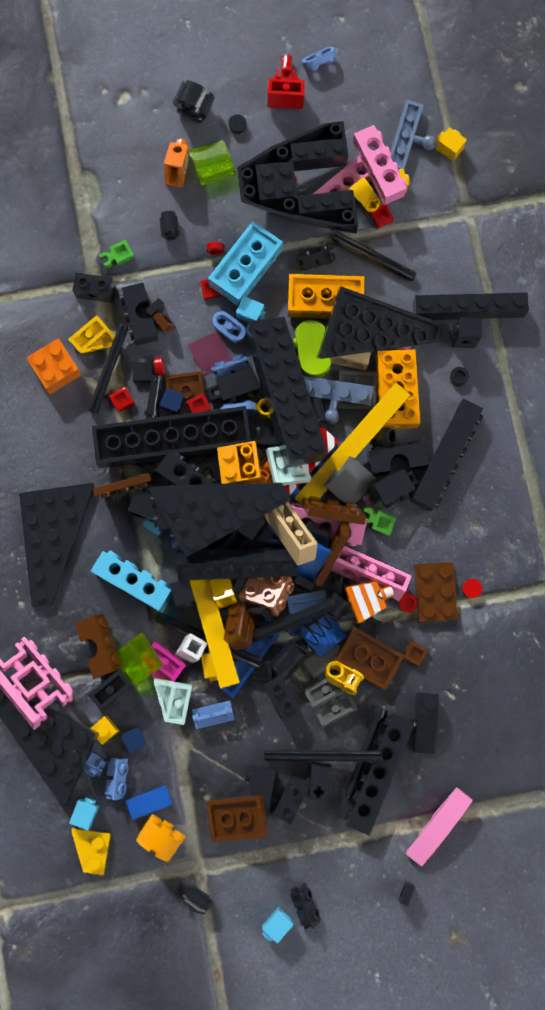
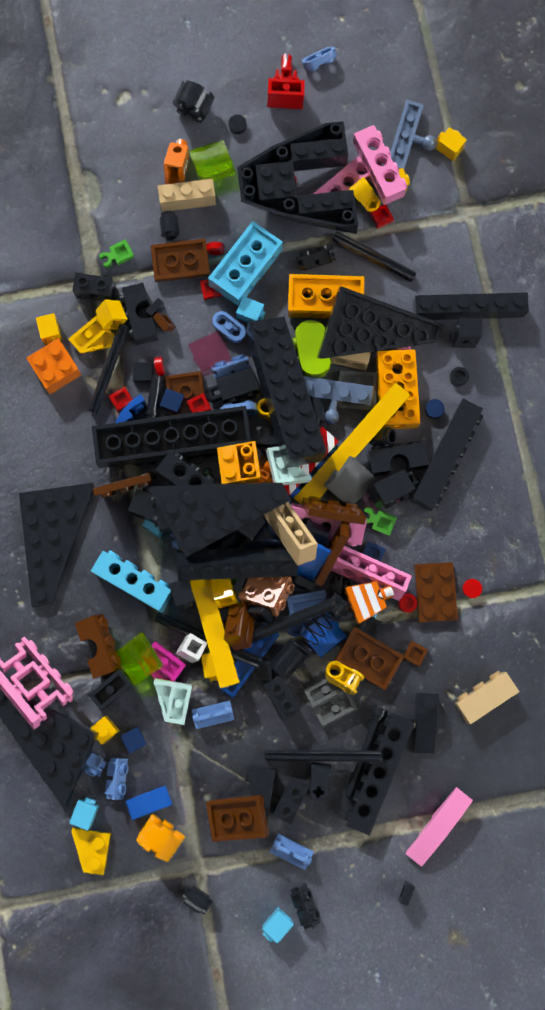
(48, 328): none -> yellow brick
(111, 314): none -> yellow brick
(134, 406): none -> blue slope
(180, 260): none -> reddish brown plate
(187, 195): none -> tan brick
(291, 852): none -> medium blue hinge
(374, 551): none -> dark blue tile
(434, 409): none -> dark blue tile
(486, 697): none -> tan brick

